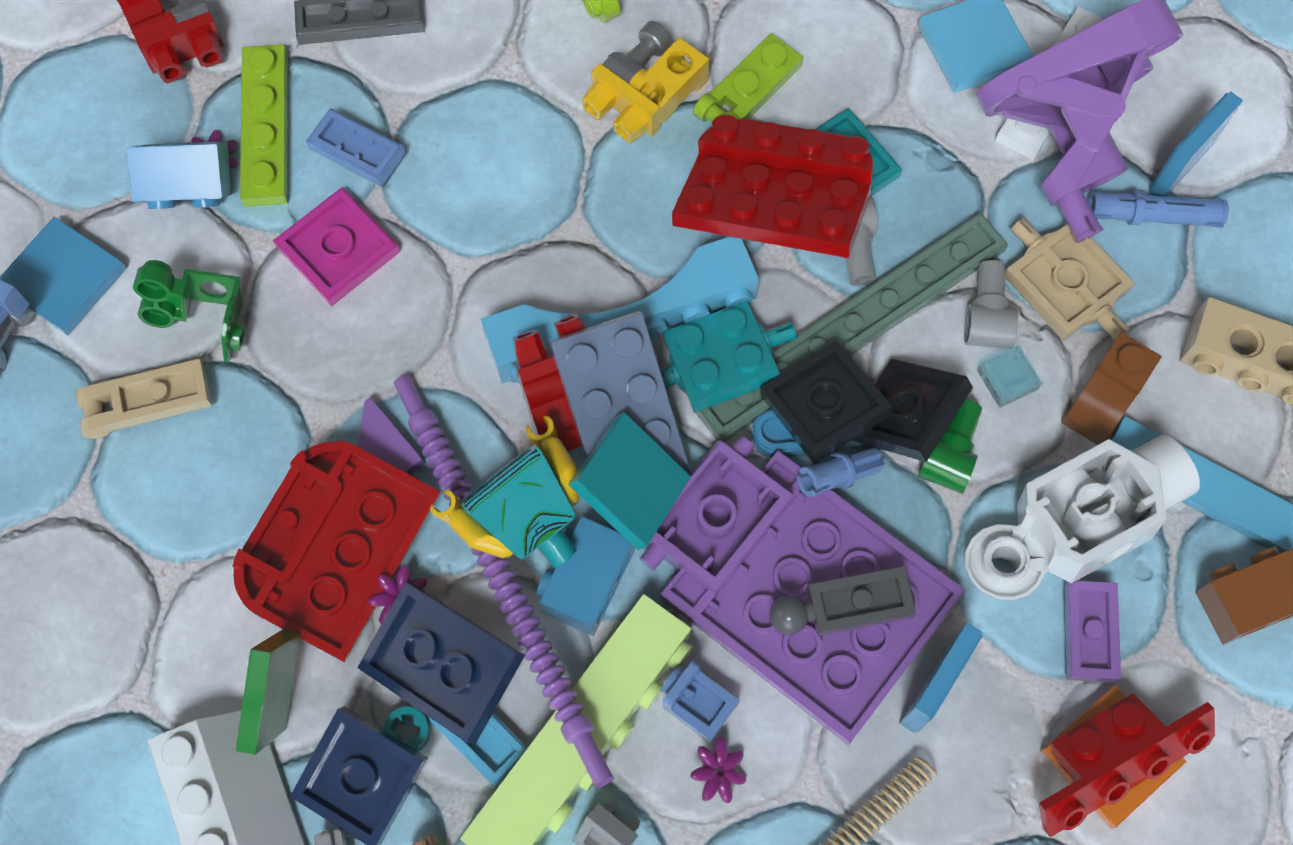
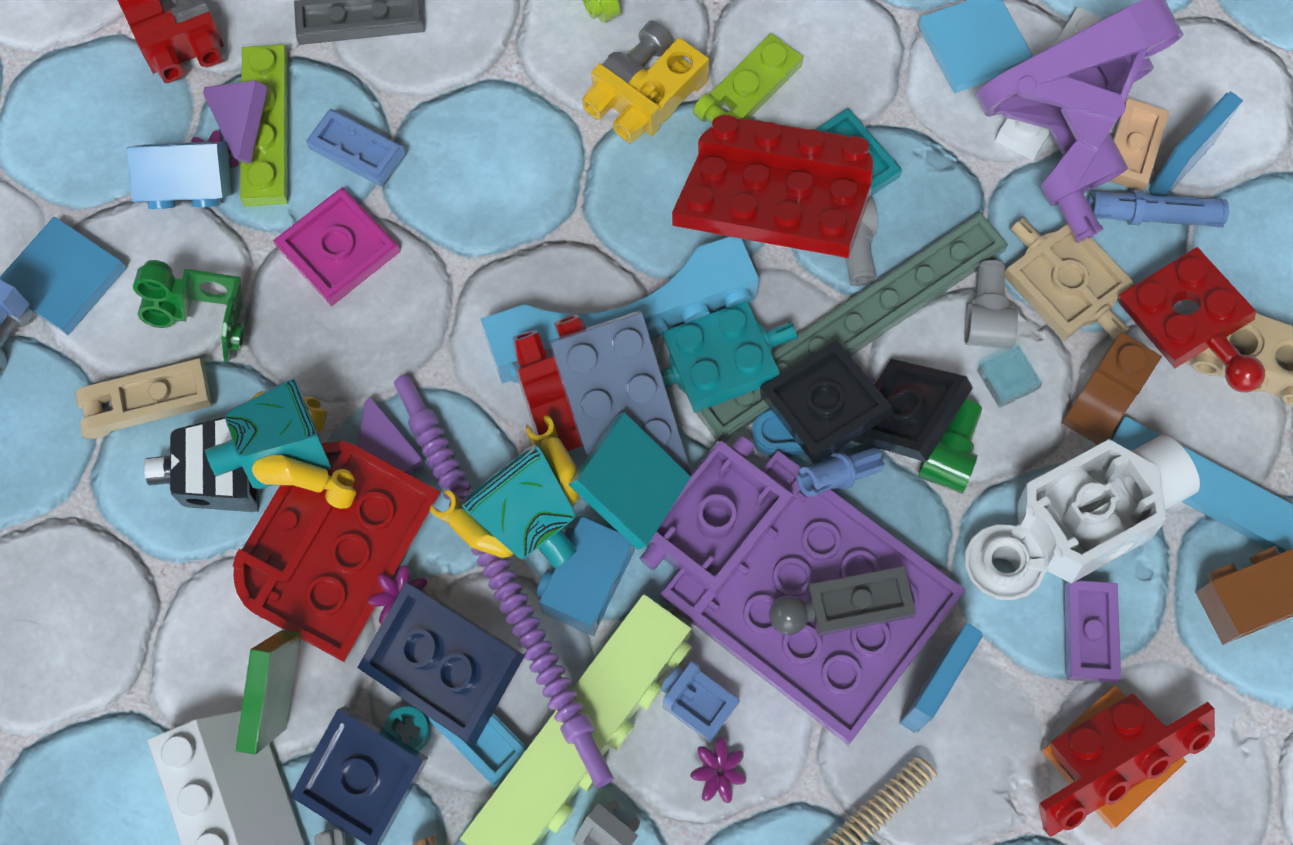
(191, 475): none -> black torso
(238, 114): none -> medium lavender tile
(280, 445): none -> torso
(1138, 140): none -> light nougat plate
(1186, 336): none -> red plate

